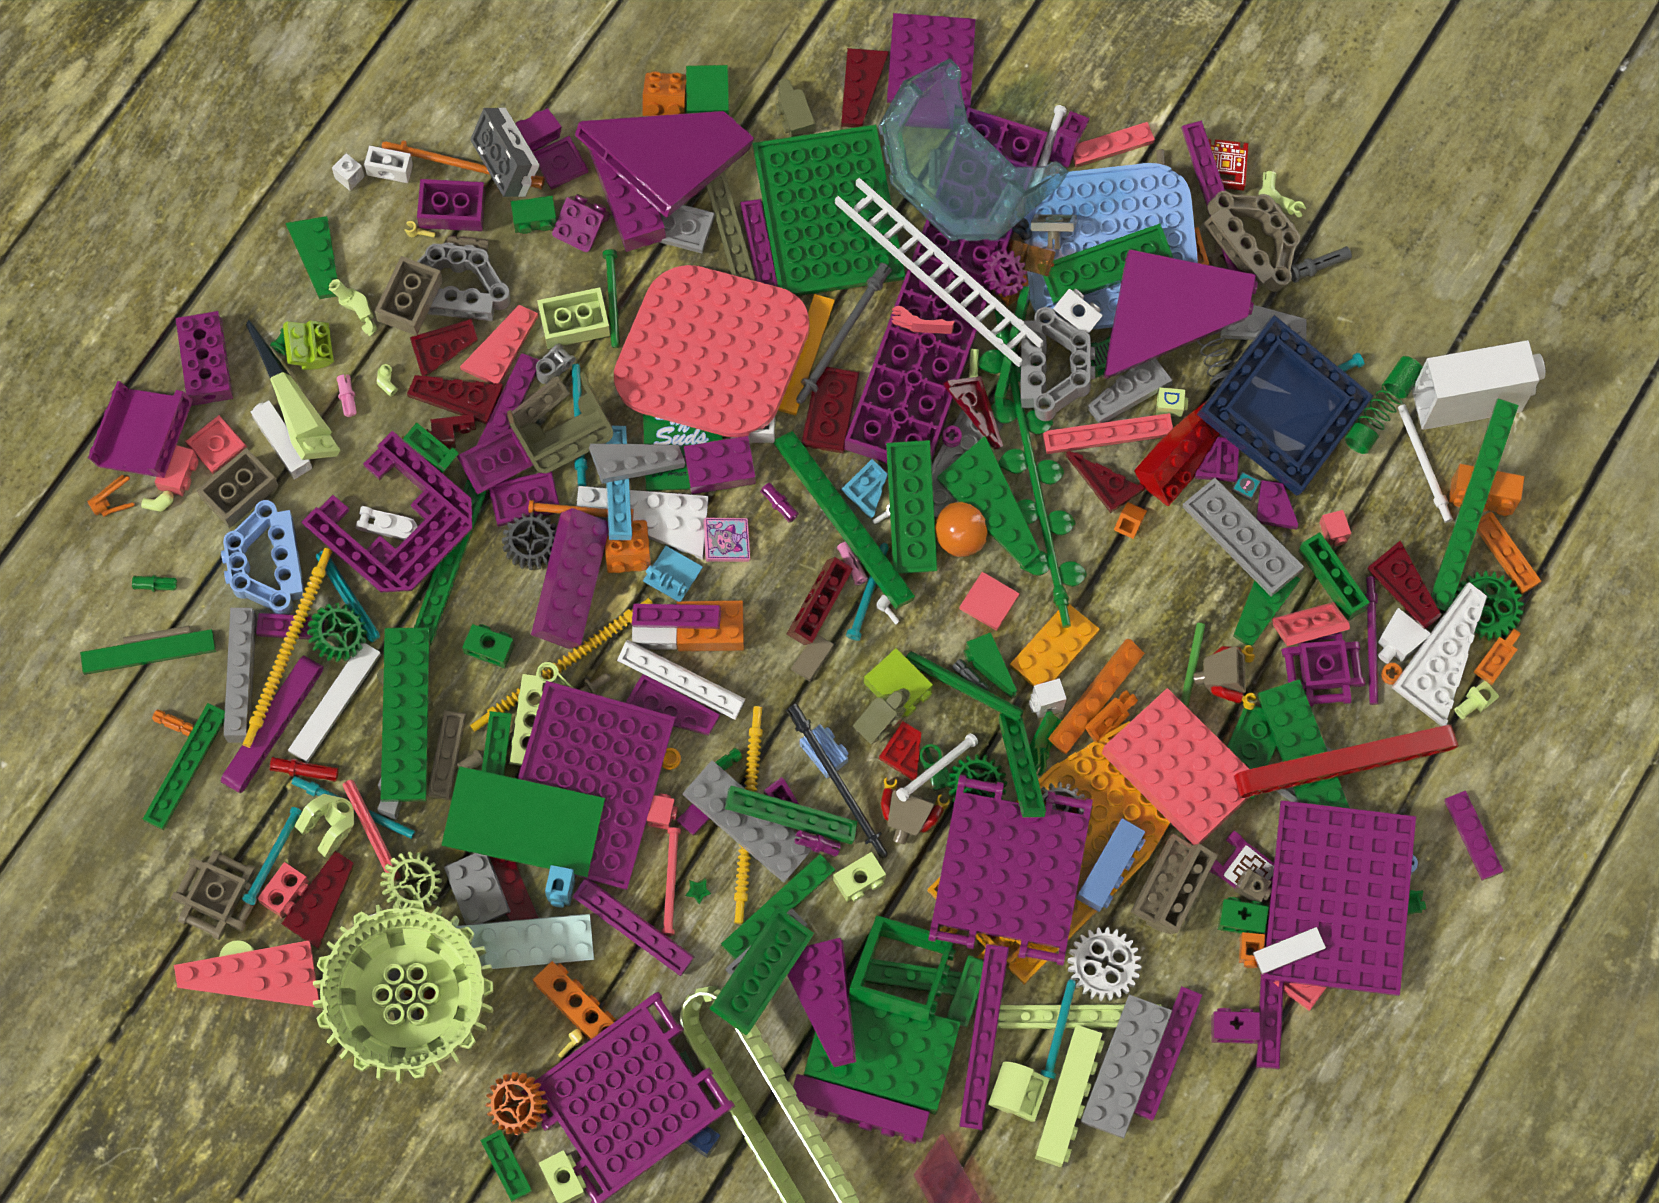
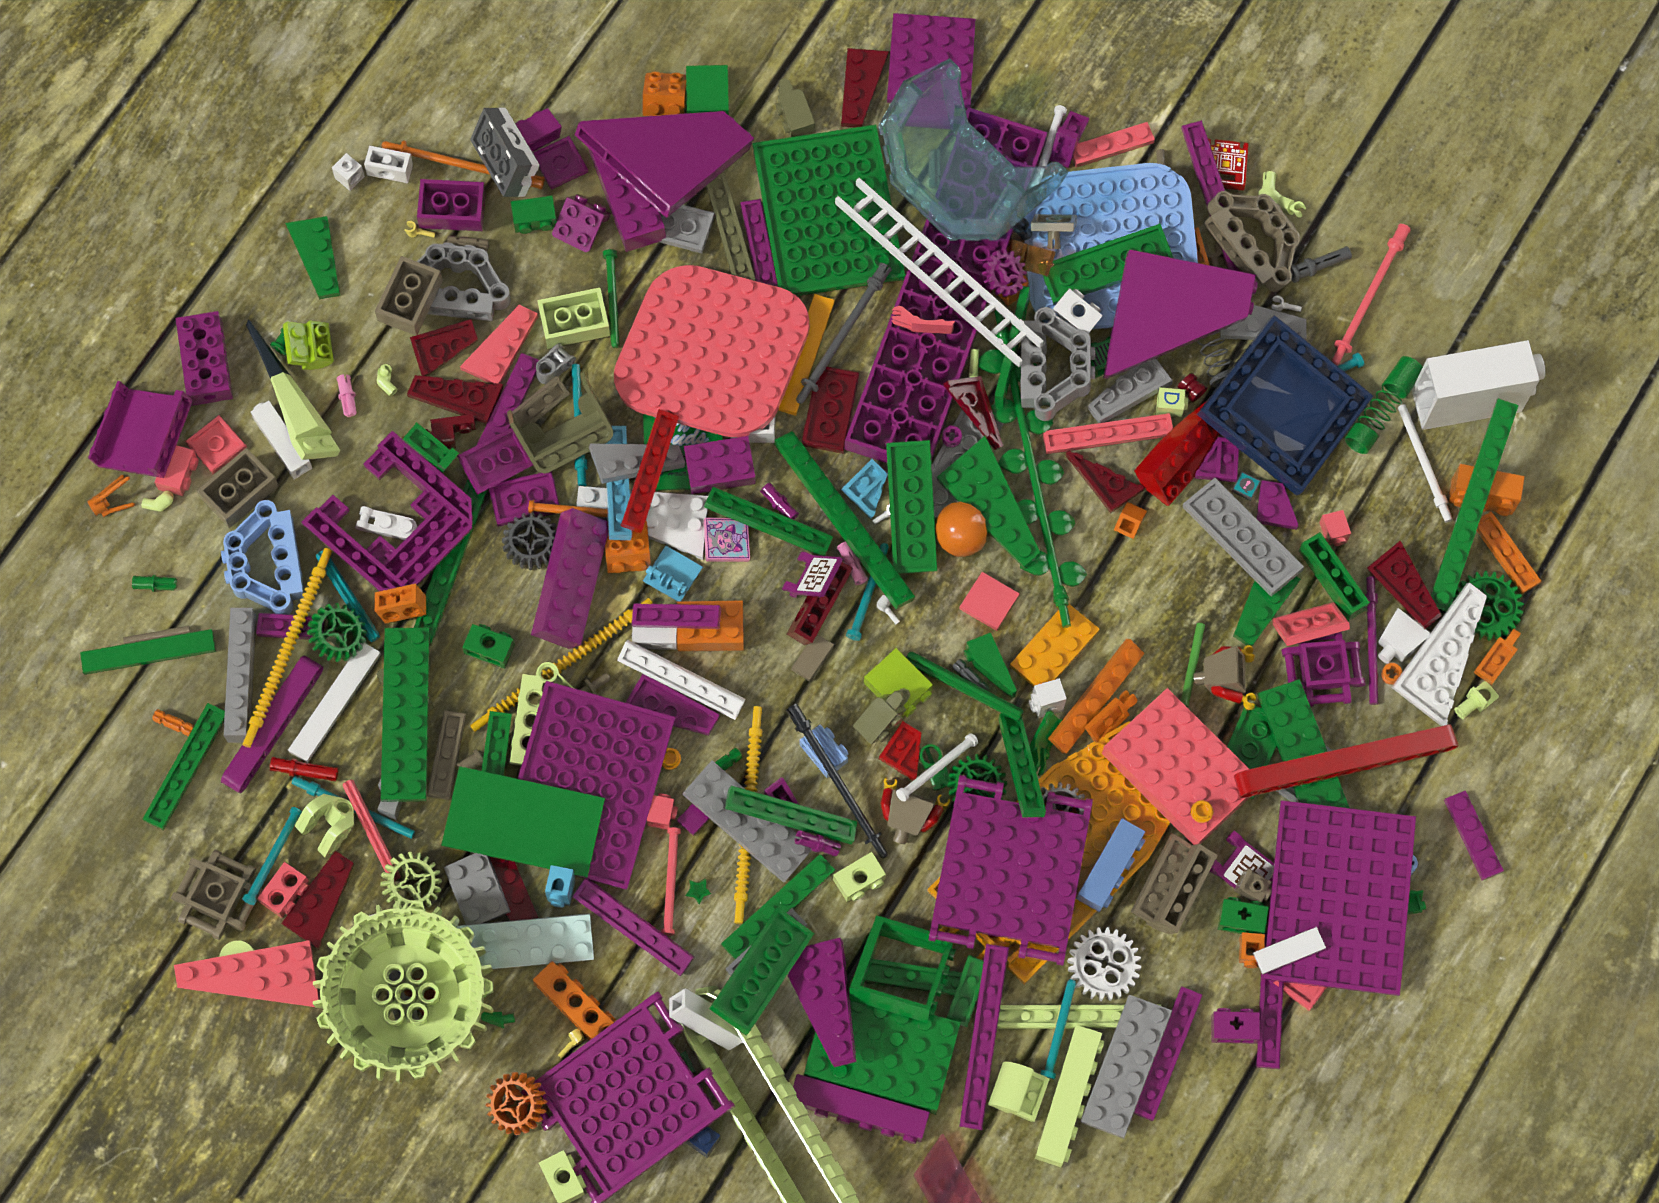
(357, 302): yellowish green arm -> none
(400, 603): none -> orange brick
(497, 1018): none -> green bar
(506, 1166): green plate -> none
(649, 471): none -> red plate
(695, 1014): none -> white brick
(768, 521): none -> green plate
(815, 577): none -> flag
(1192, 387): none -> dark red wheel
(1202, 811): none -> light orange plate
(1283, 305): none -> white hand
(1395, 245): none -> coral bar

